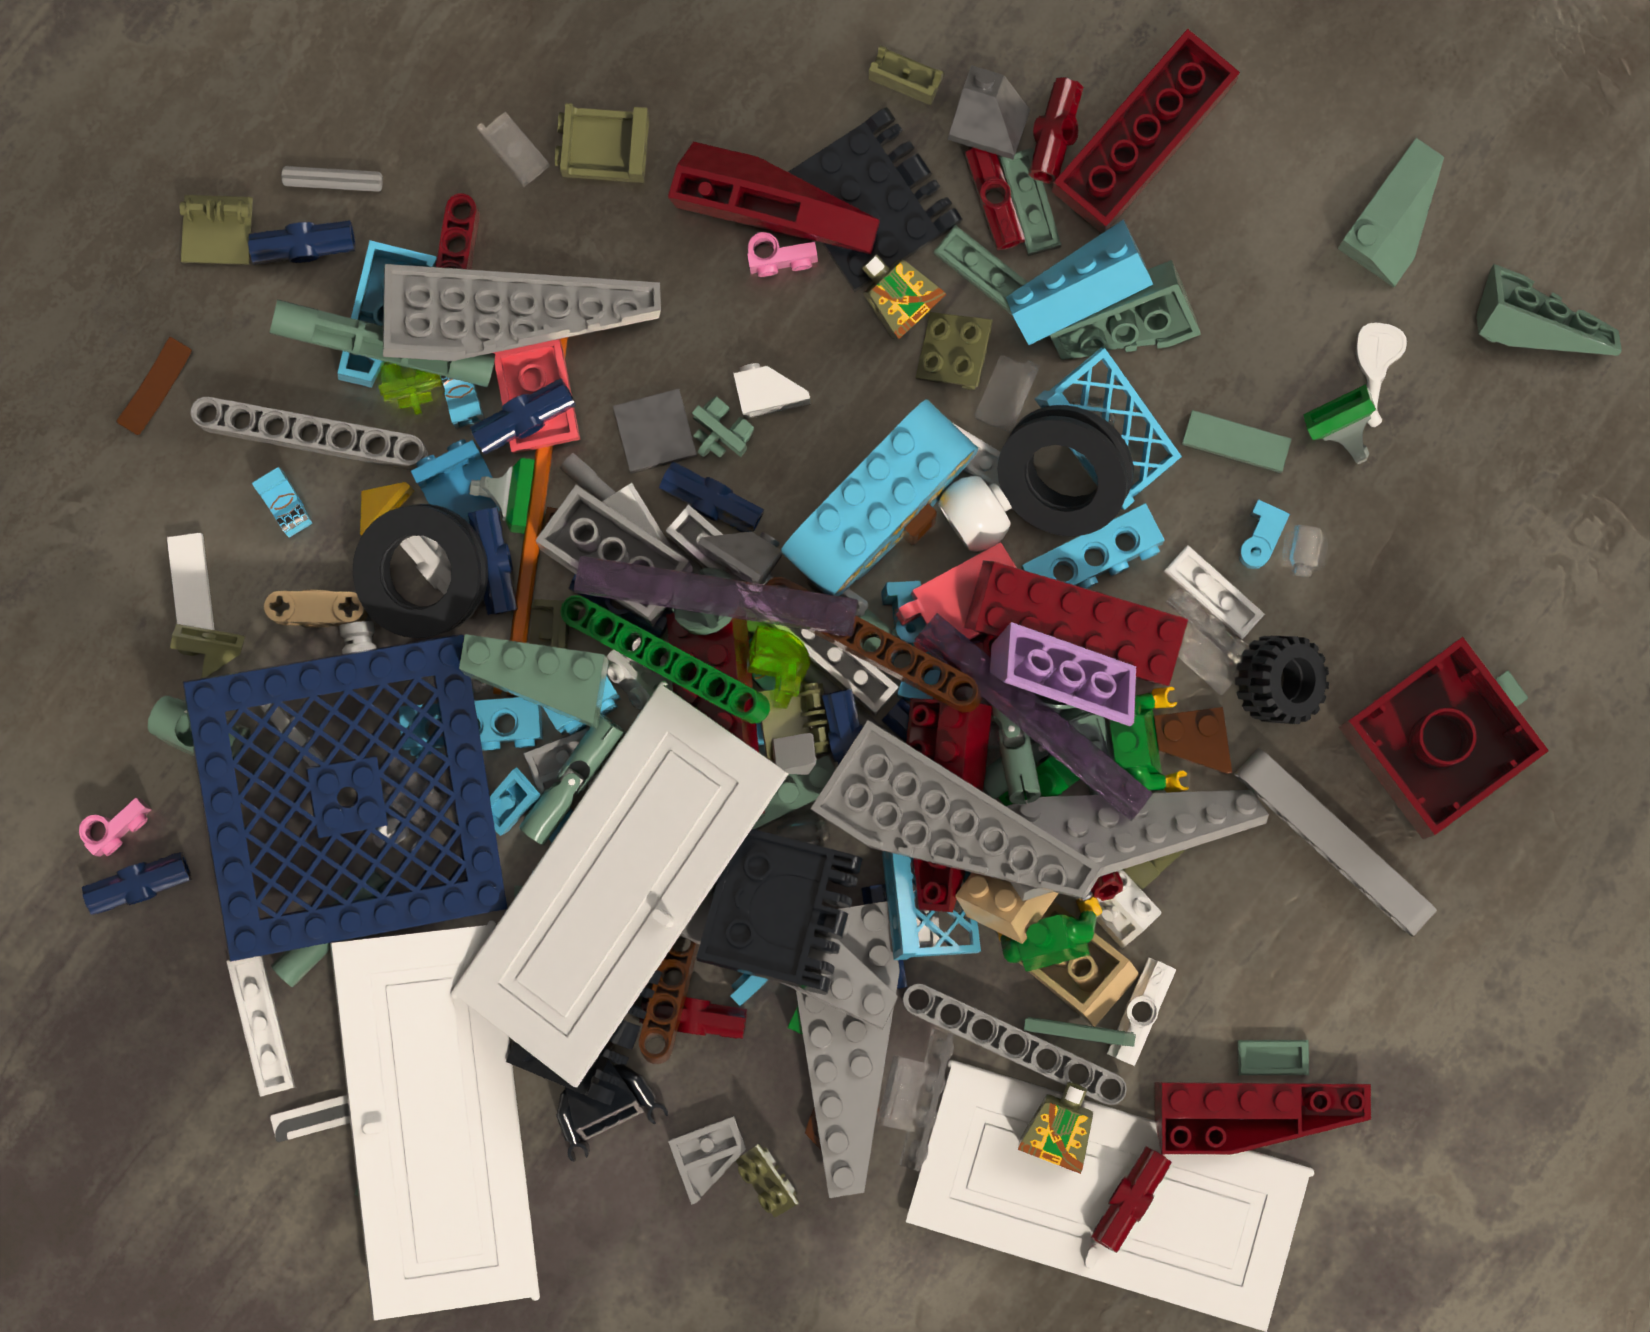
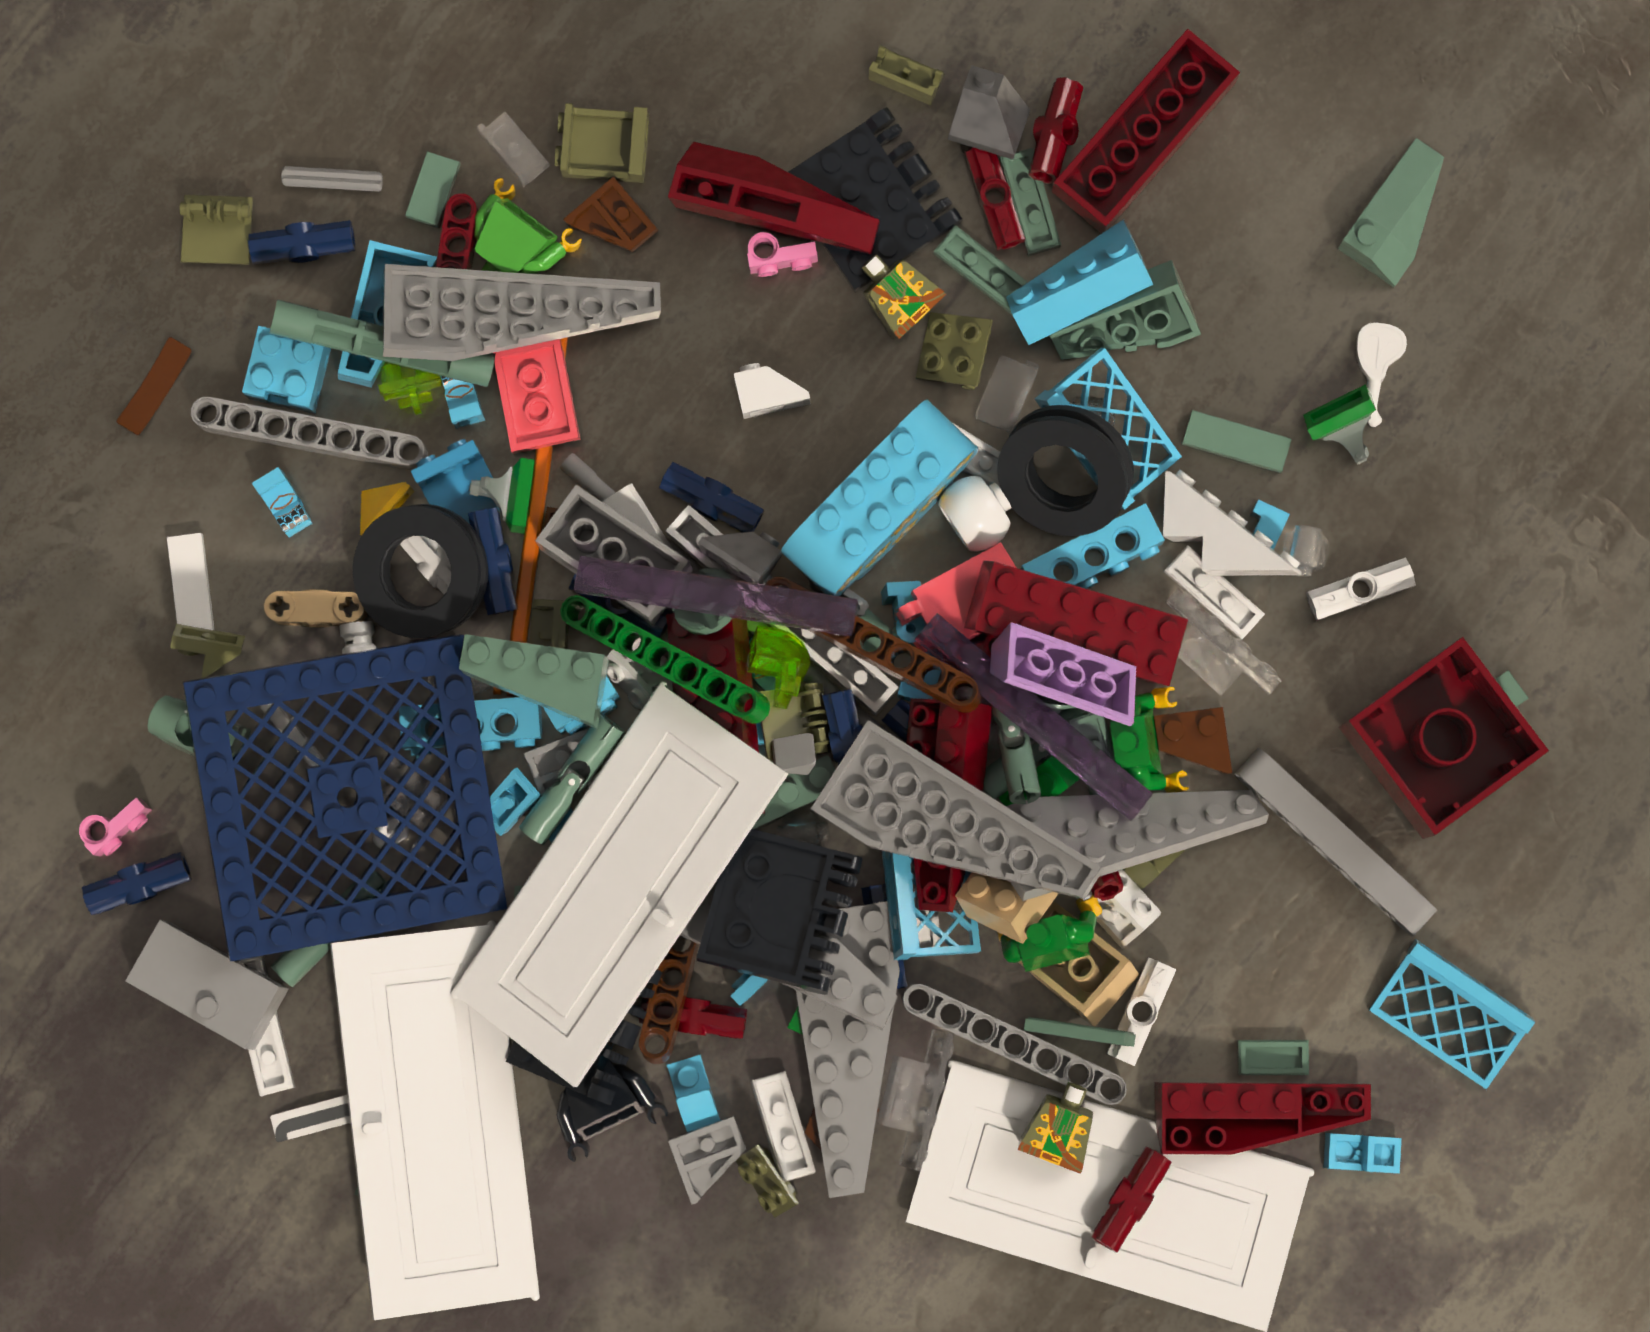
(206, 985): none -> light grey brick
(285, 371): none -> medium azure piece
(432, 189): none -> sand green tile
(514, 239): none -> bright green torso
(523, 416): dark blue piece -> none
(612, 217): none -> reddish brown wing
(654, 431): flat silver tile -> none
(693, 1093): none -> medium azure slope
(710, 419): sand green hips -> none
(783, 1126): none -> white tile
(920, 525): reddish brown tile -> none
(1227, 544): none -> white slope
(1261, 679): black tyre -> none
(1362, 1153): none -> medium azure slope
(1381, 582): none -> white piece
(1469, 989): none -> medium azure fence
(1527, 318): sand green wedge -> none

